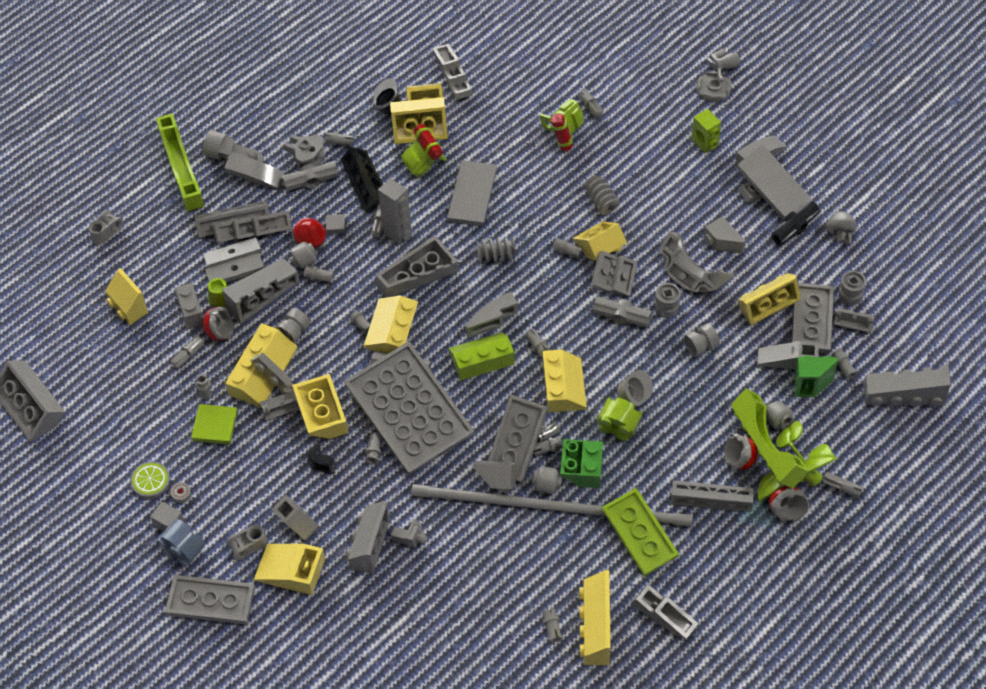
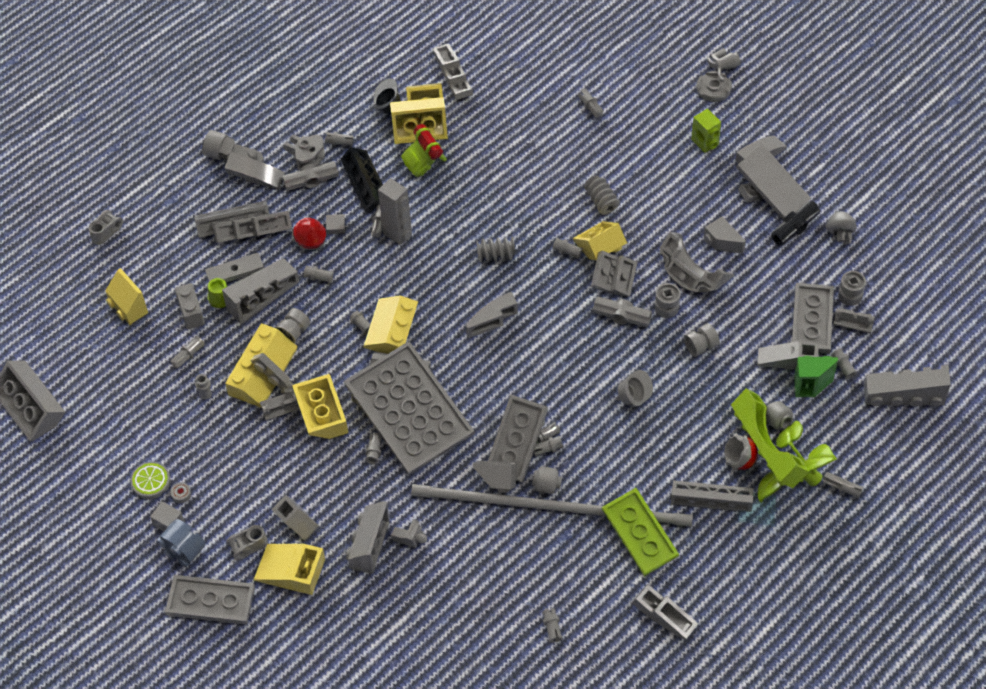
(179, 162): lime arch -> none
(214, 424): lime tile -> none
(218, 324): light grey hair -> none
(232, 252): light grey tile -> none
(303, 255): light grey head -> none
(321, 463): black bracket -> none
(417, 268): light grey wedge -> none
(472, 193): light grey tile -> none
(482, 355): lime slope -> none
(539, 345): light grey pin -> none
(563, 381): light yellow slope -> none
(564, 123): lime piece -> none
(582, 462): bright green slope -> none
(596, 619): light yellow slope -> none
(619, 418): lime brick -> none
(770, 298): light yellow slope -> none
(789, 503): light grey hair -> none

